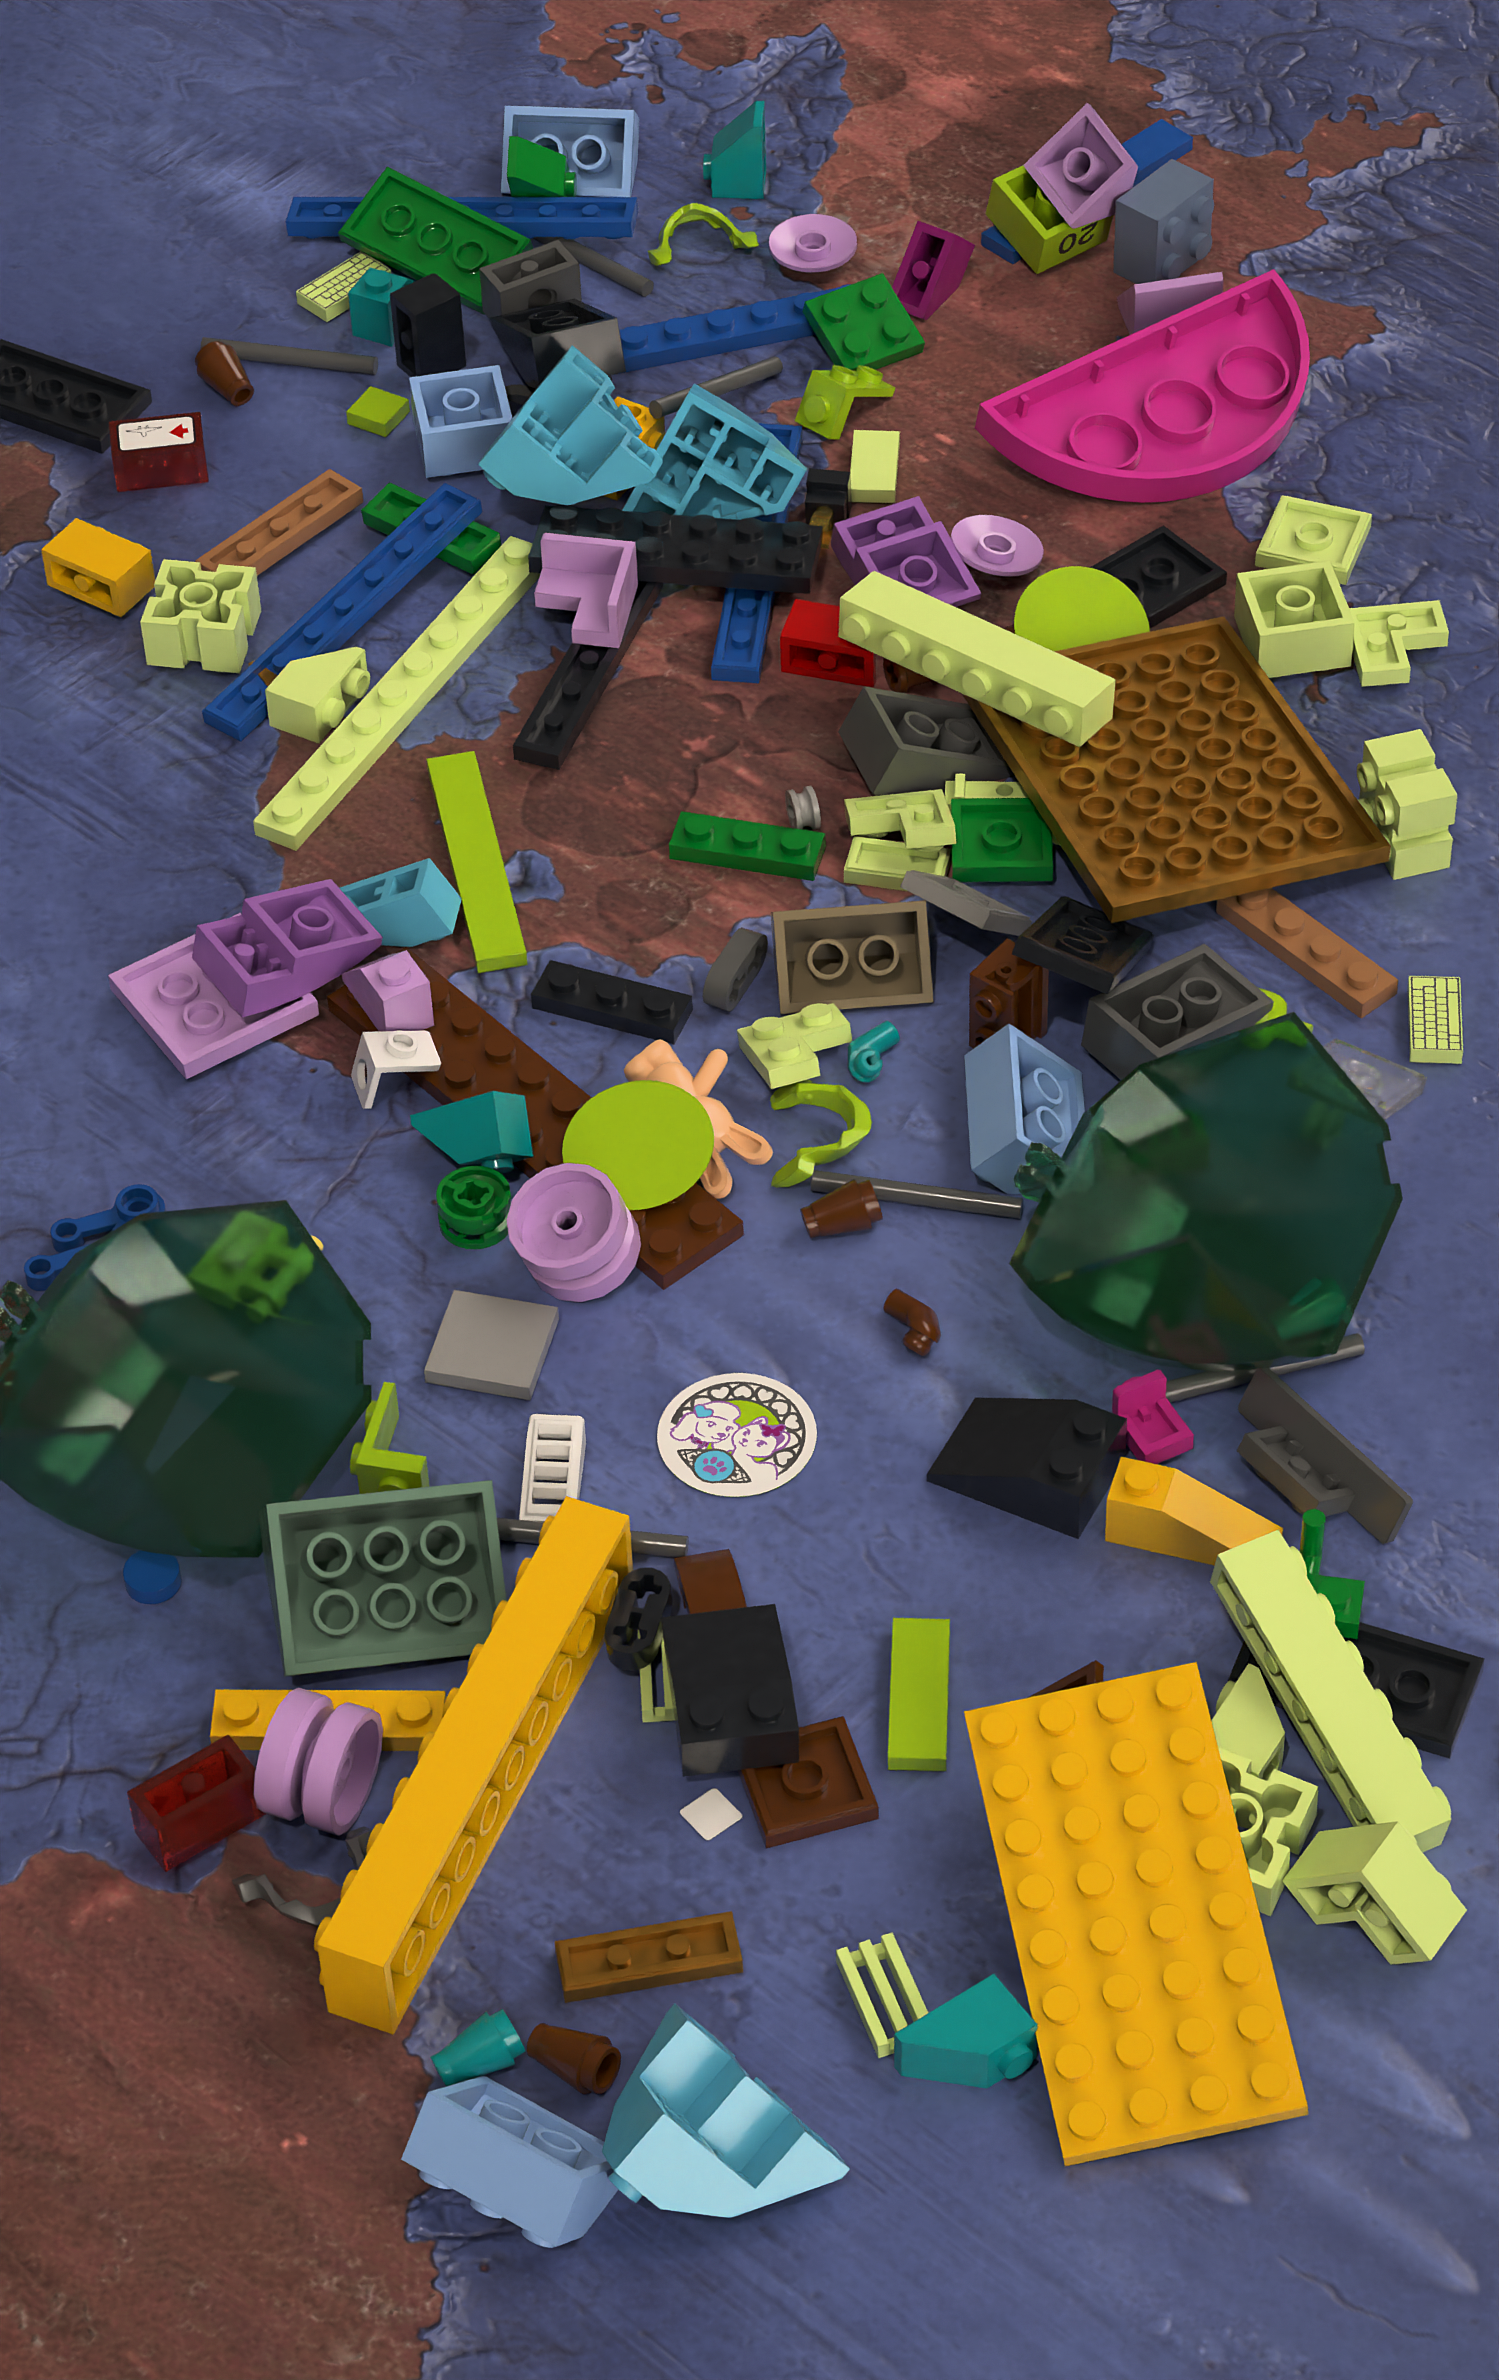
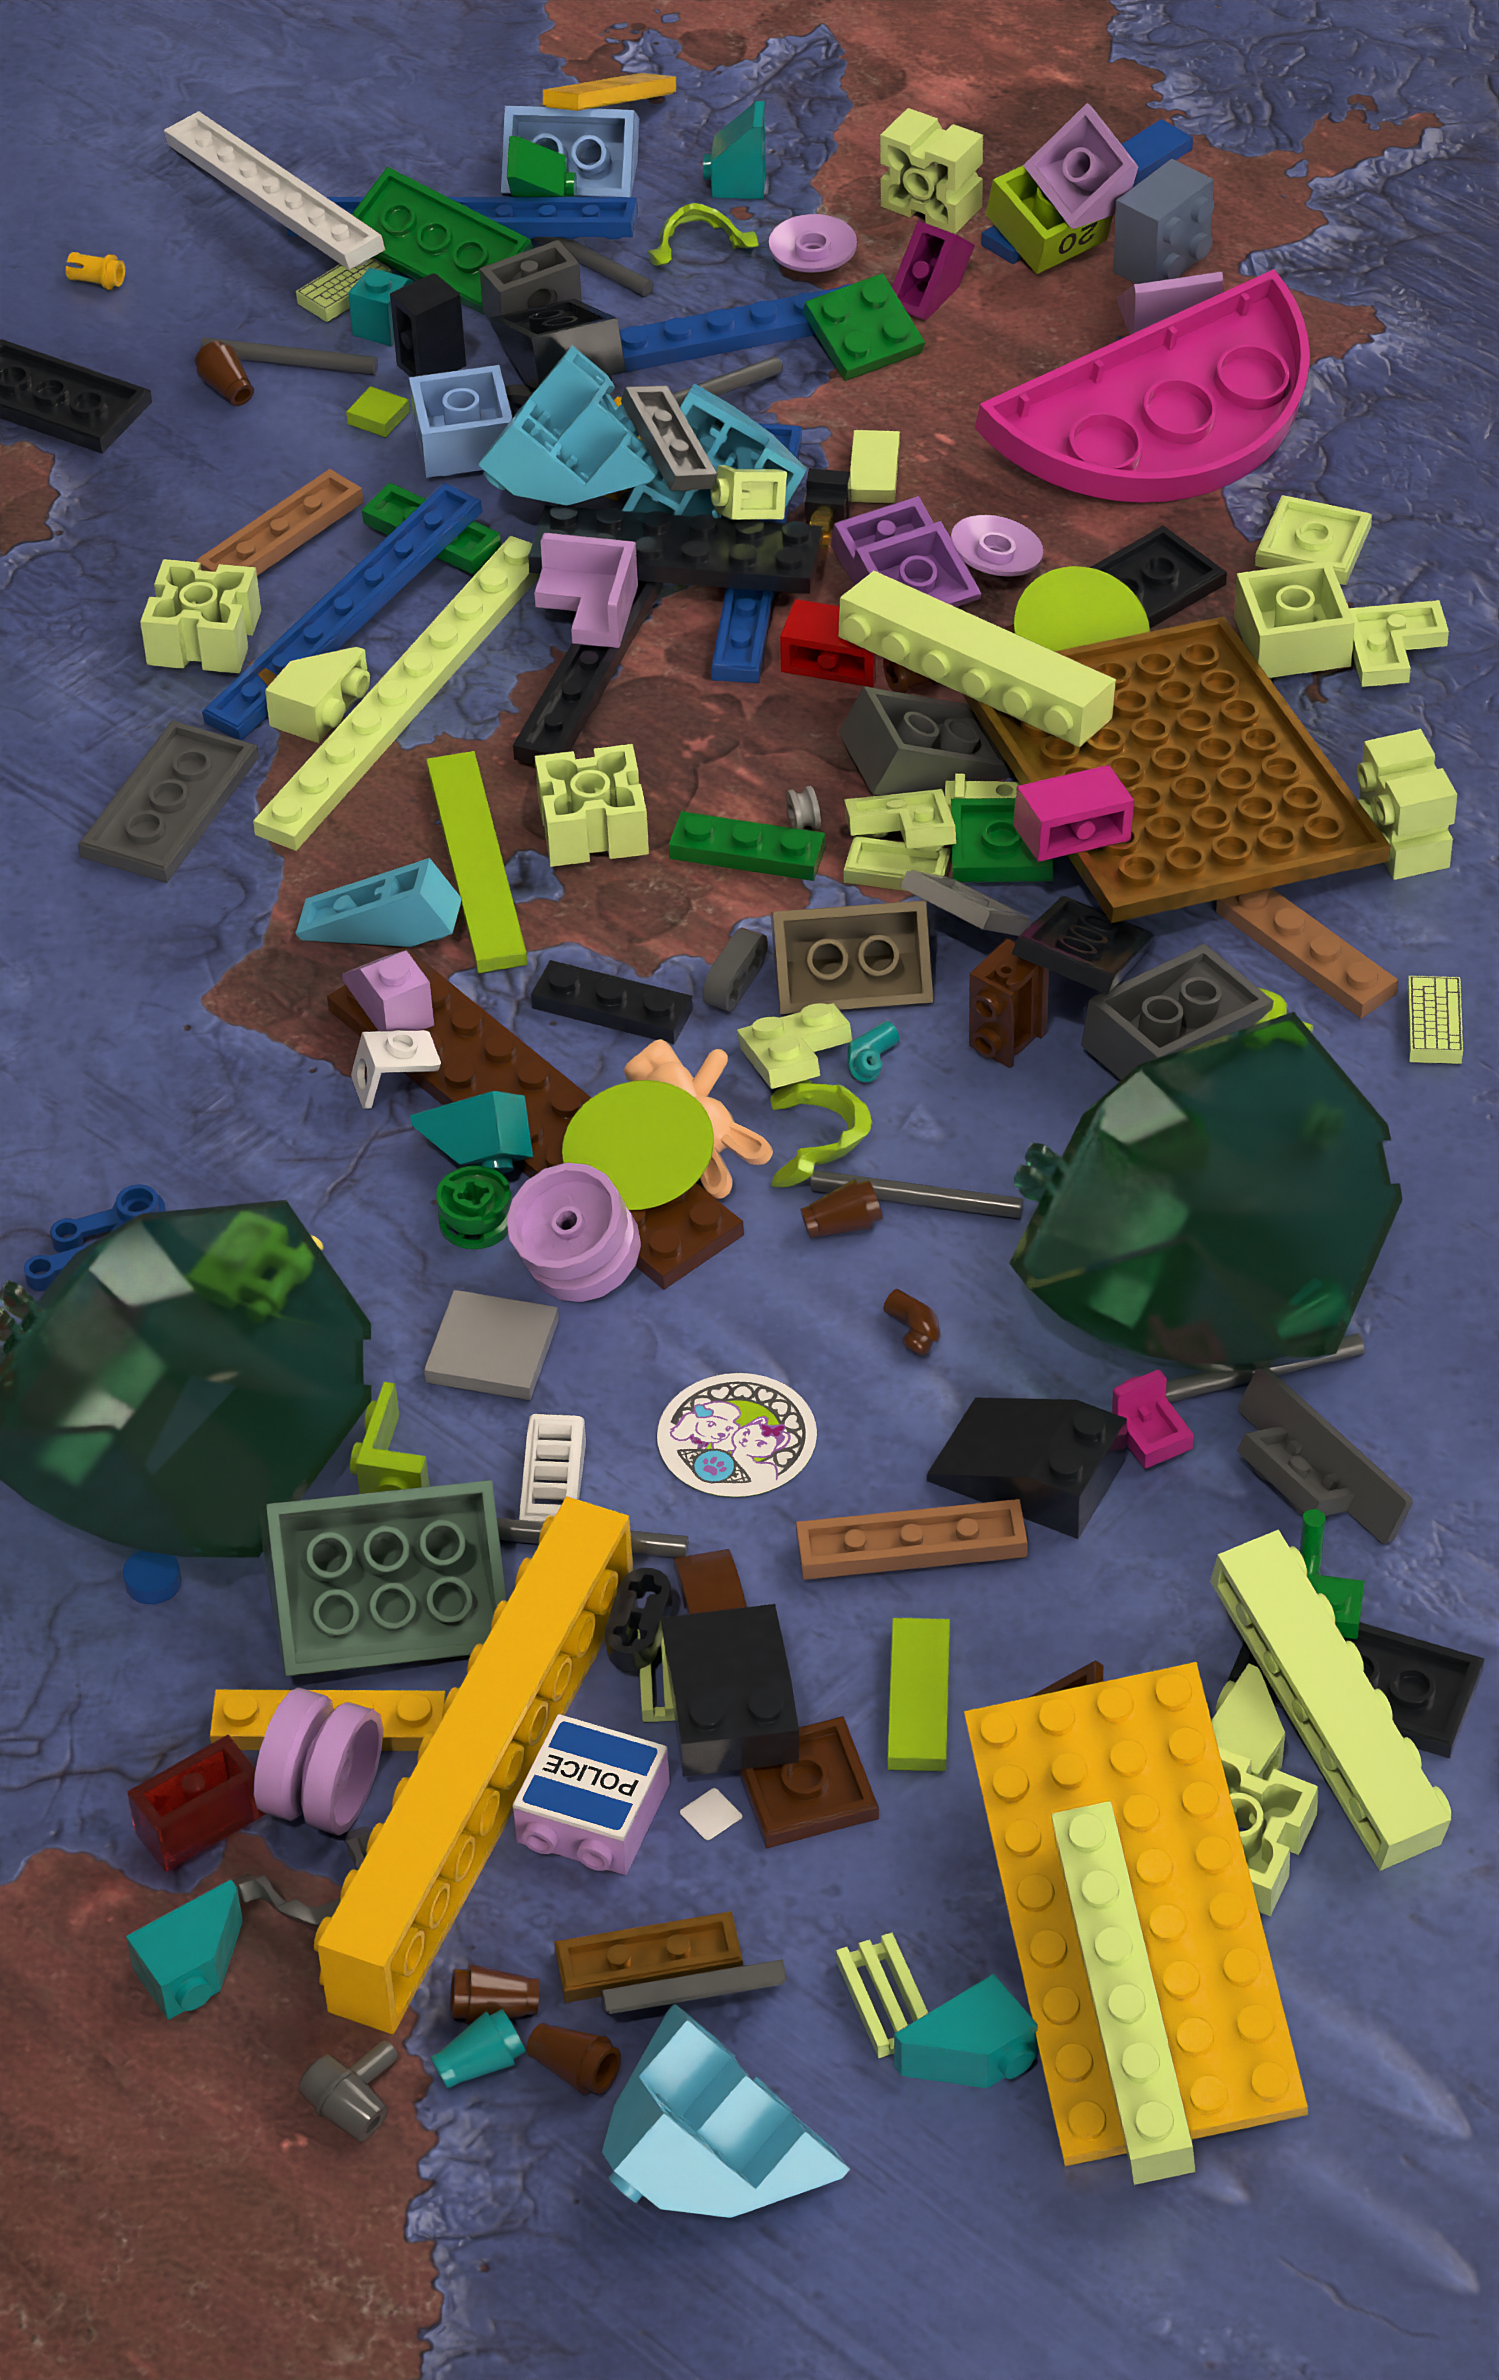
(98, 567): yellow brick -> none
(99, 270): none -> yellow pin
(158, 451): clear red brick -> none
(168, 801): none -> dark grey tile
(188, 1950): none -> teal slope
(191, 1015): lavender plate -> none
(275, 190): none -> white plate
(284, 945): medium lavender slope -> none
(344, 2092): none -> dark grey piece
(491, 1990): none -> reddish brown cone
(511, 2160): light blue slope -> none
(591, 805): none -> yellowish green brick
(591, 1795): none -> piece
(609, 91): none -> yellow tile
(669, 438): none -> dark grey plate
(693, 1987): none -> dark grey tile
(749, 493): none -> yellowish green bracket
(831, 396): lime bracket -> none
(911, 1539): none -> medium nougat plate
(931, 170): none -> yellowish green brick
(1017, 1098): light blue slope -> none
(1073, 813): none -> dark pink brick
(1123, 1994): none -> yellowish green brick
(1176, 1514): yellow slope -> none
(1381, 1081): clear tile -> none
(1383, 1884): yellowish green brick -> none

